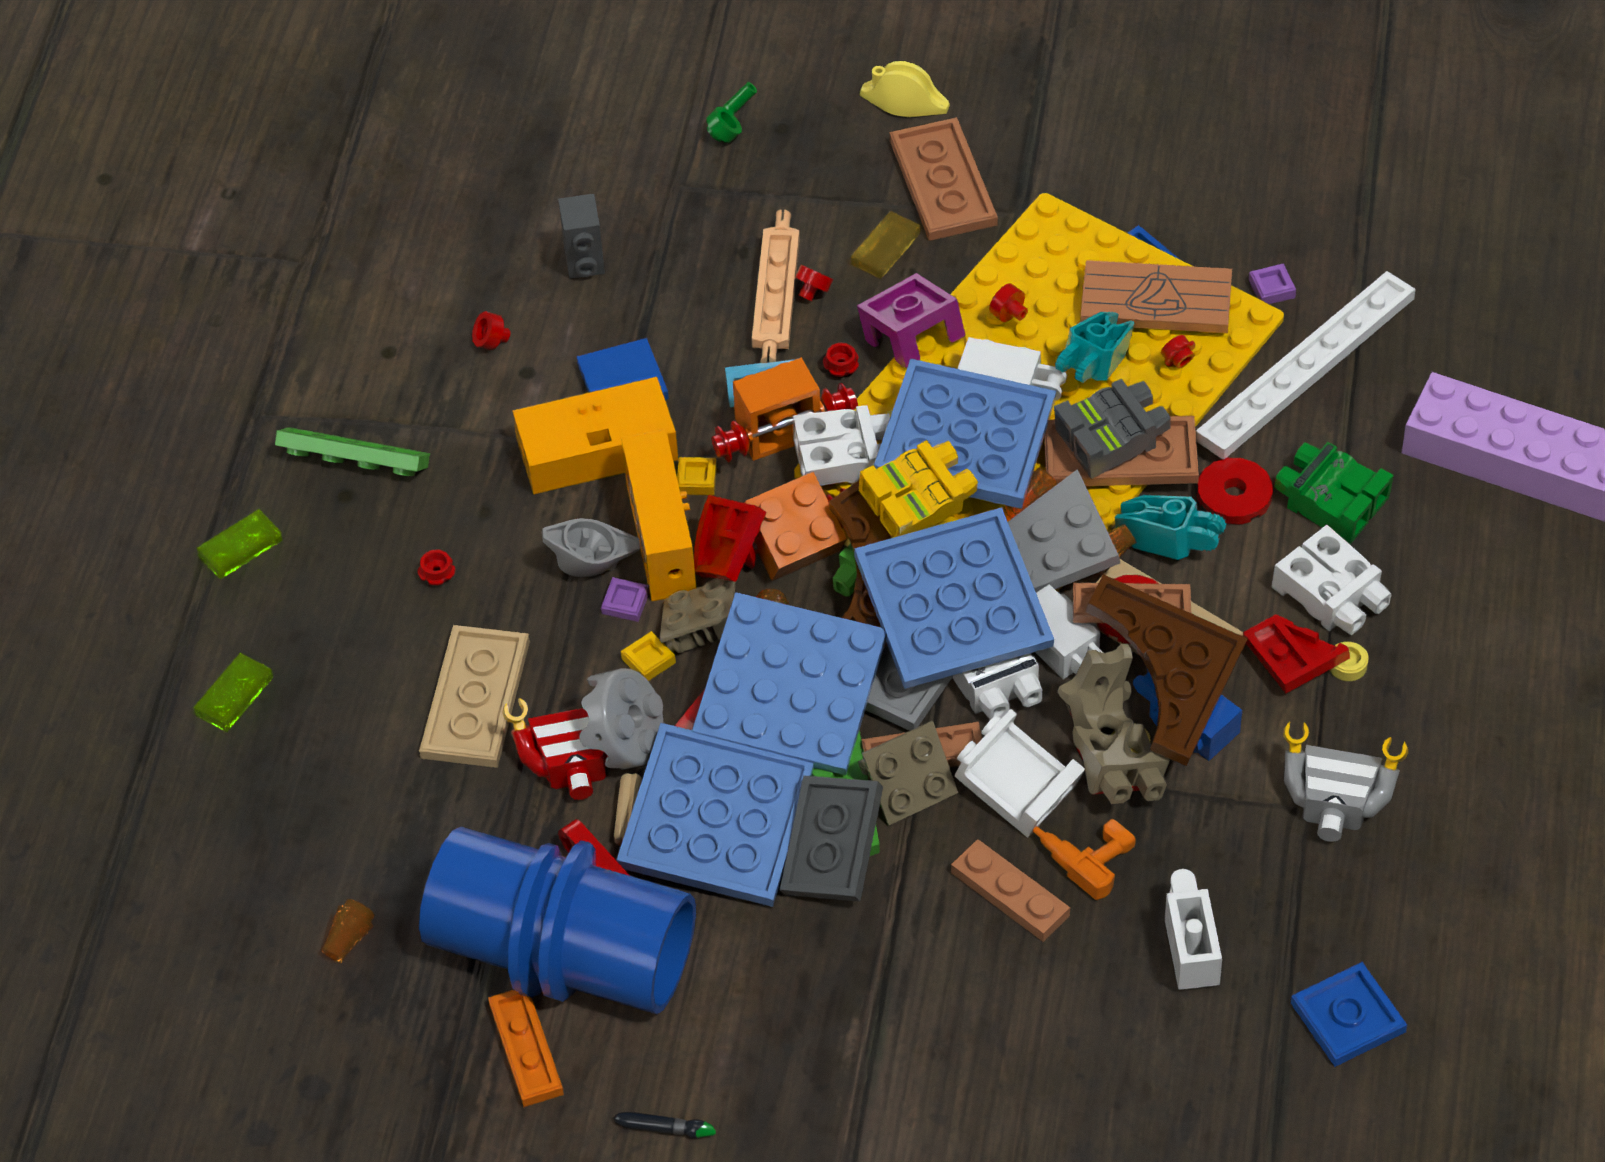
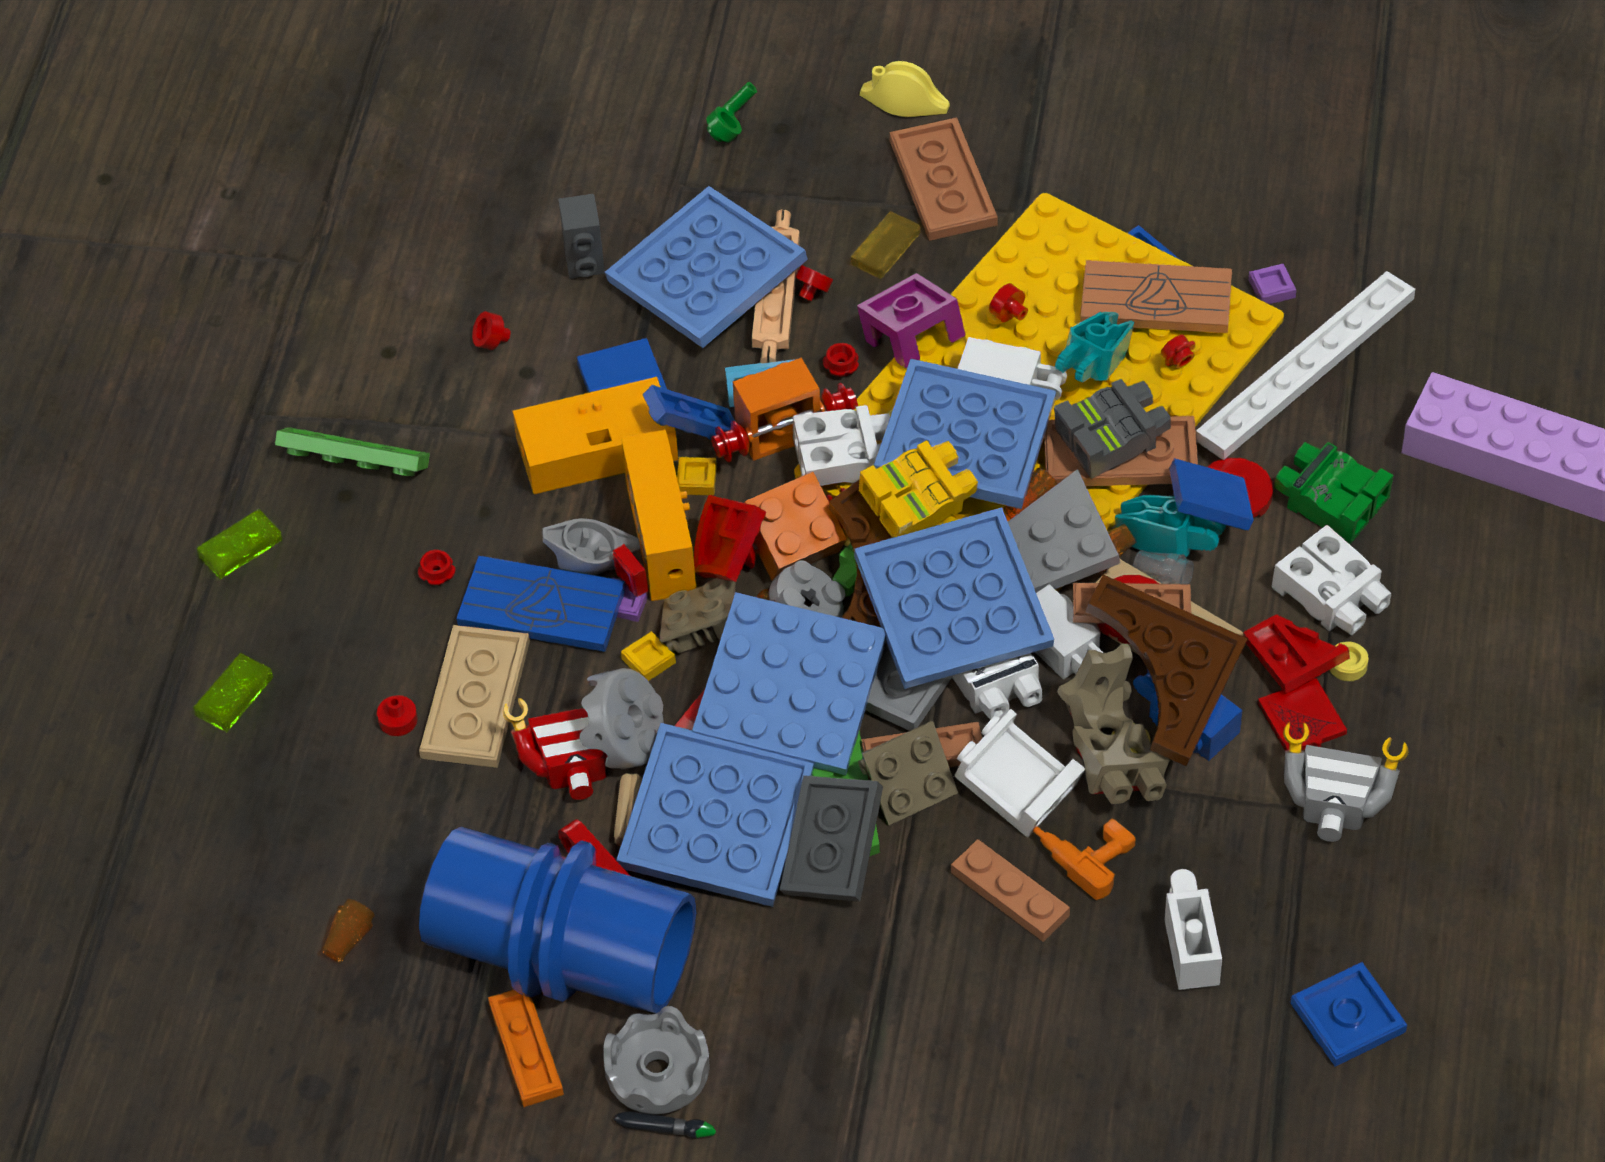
(397, 715): none -> red tile
(542, 602): none -> blue tile
(630, 570): none -> red tile
(651, 1038): none -> light grey plate
(686, 412): none -> blue plate
(706, 266): none -> medium blue plate
(811, 582): none -> light grey plate
(1165, 567): none -> clear cone
(1211, 494): none -> blue tile
(1303, 705): none -> red piece

